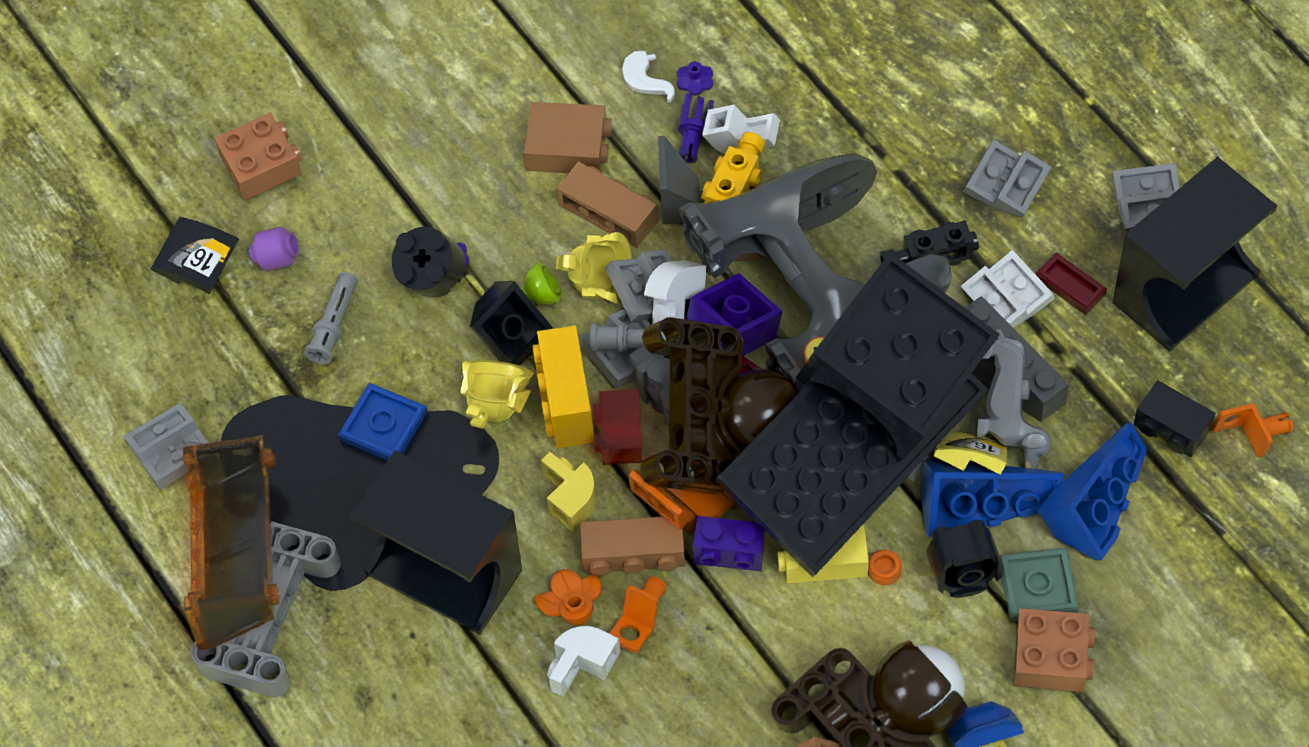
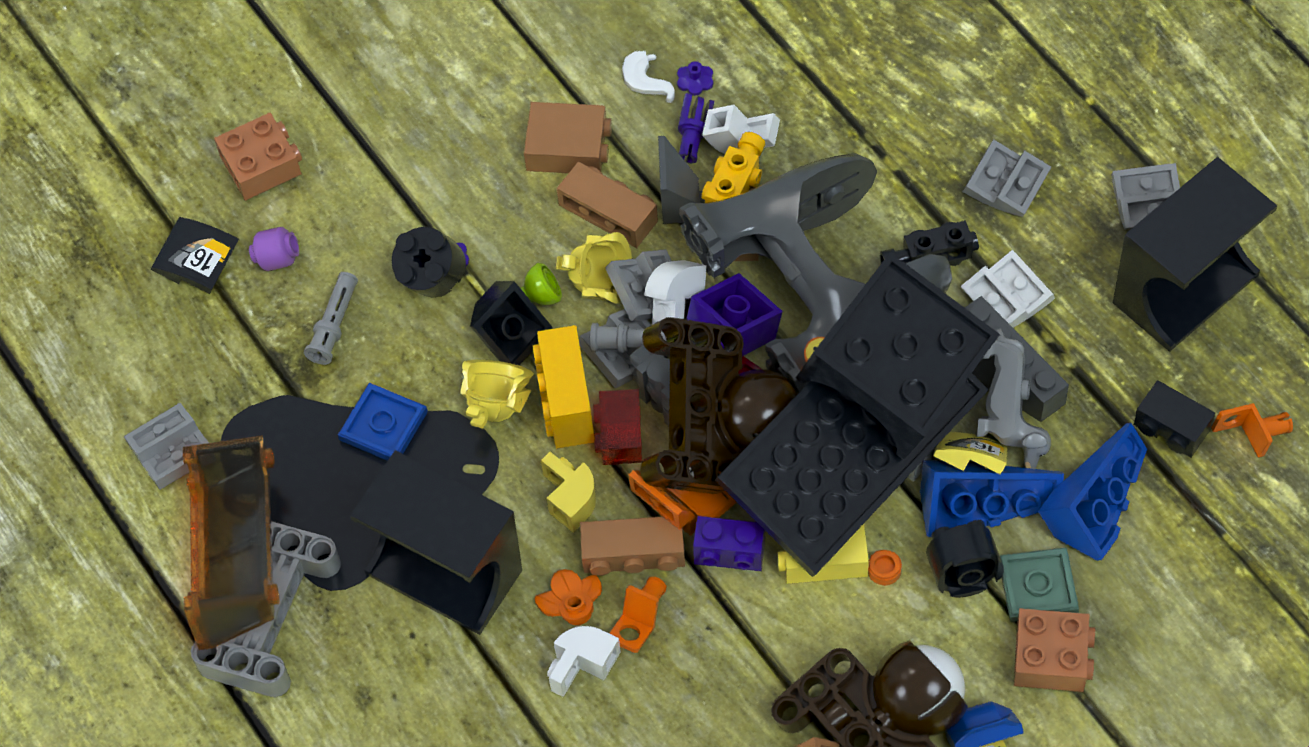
(1071, 283): dark red tile -> none

